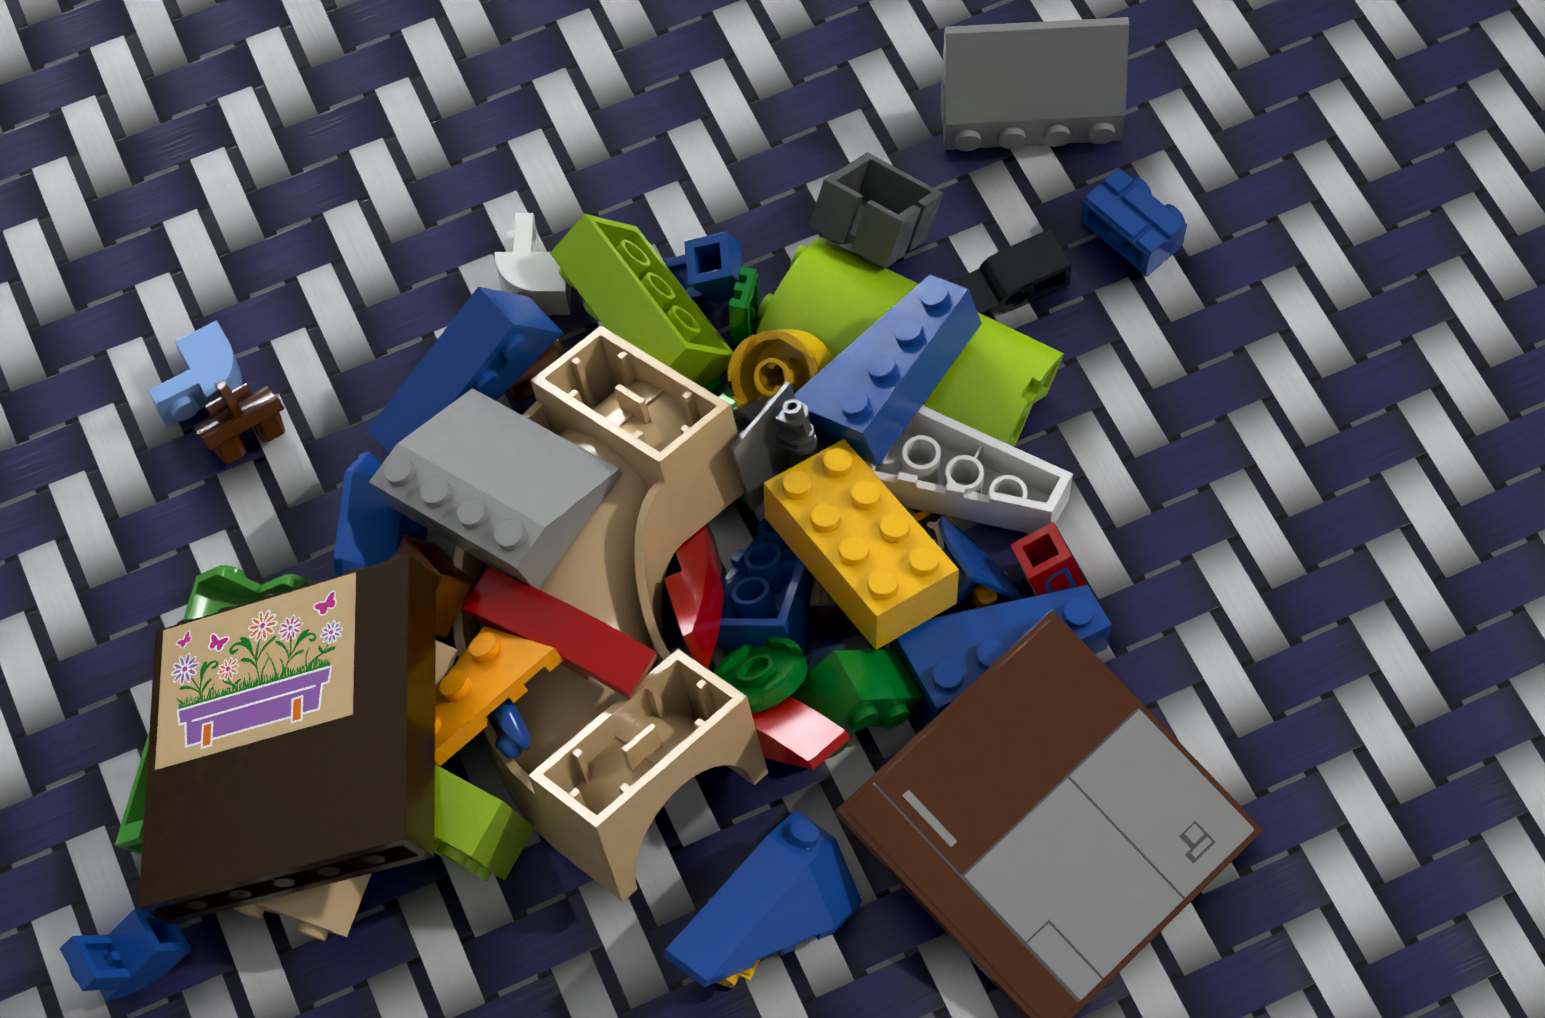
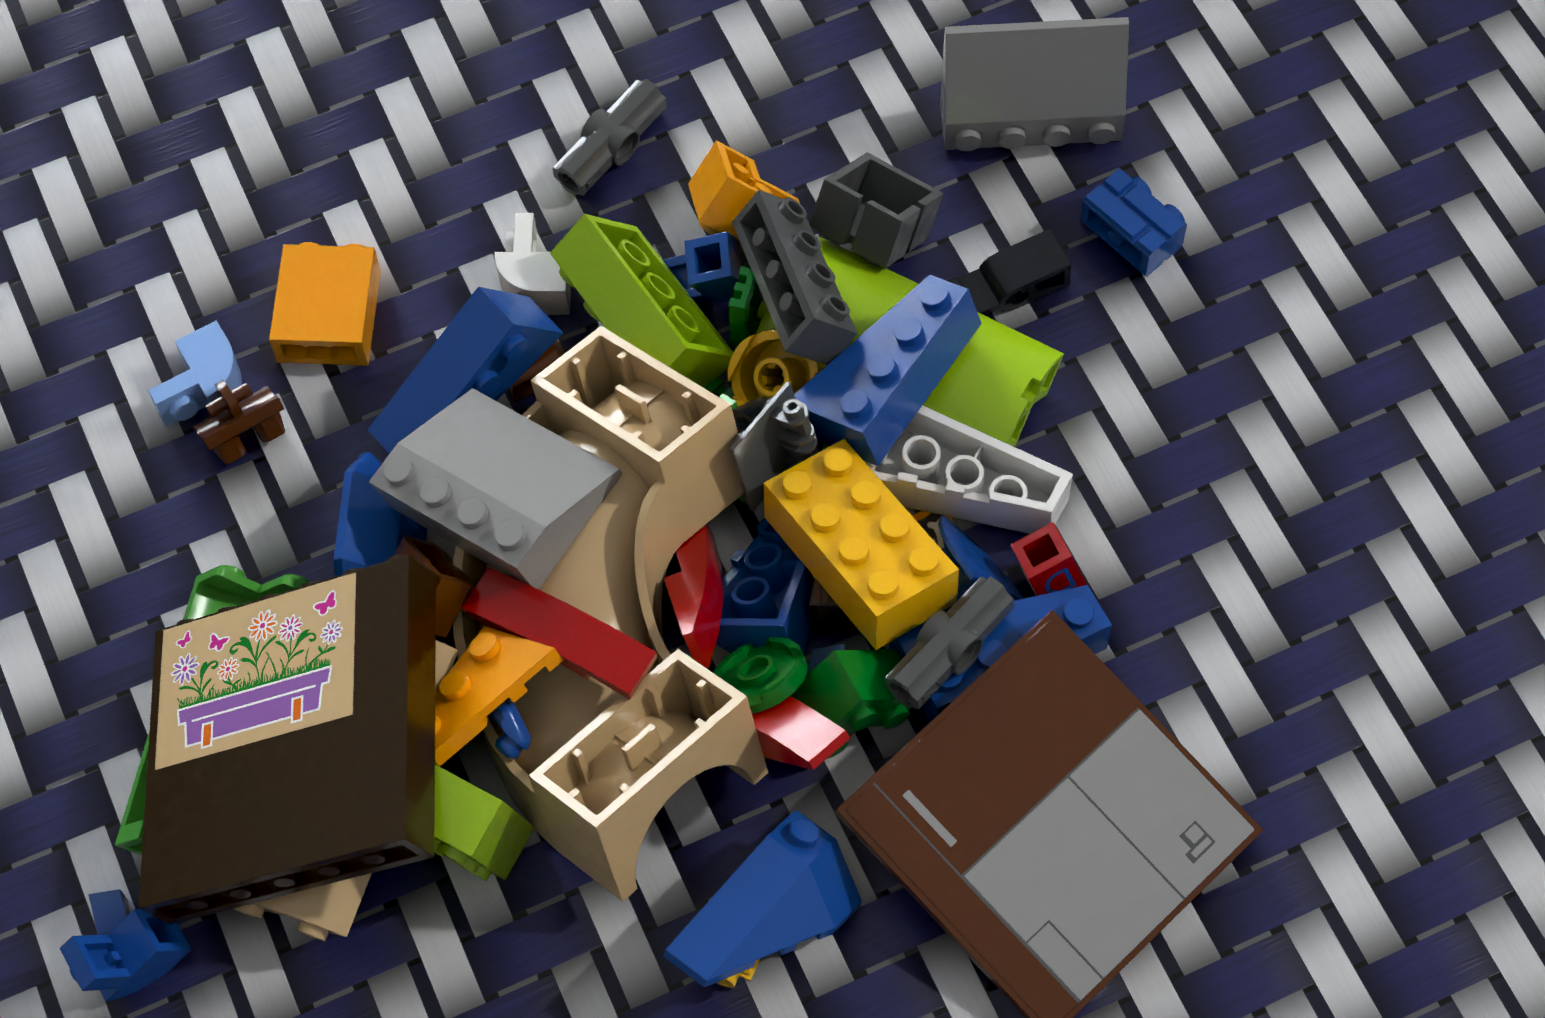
(108, 910): none -> medium blue piece
(325, 304): none -> light orange brick
(610, 137): none -> dark grey piece
(724, 187): none -> light orange brick
(794, 278): none -> dark grey brick
(949, 642): none -> dark grey piece

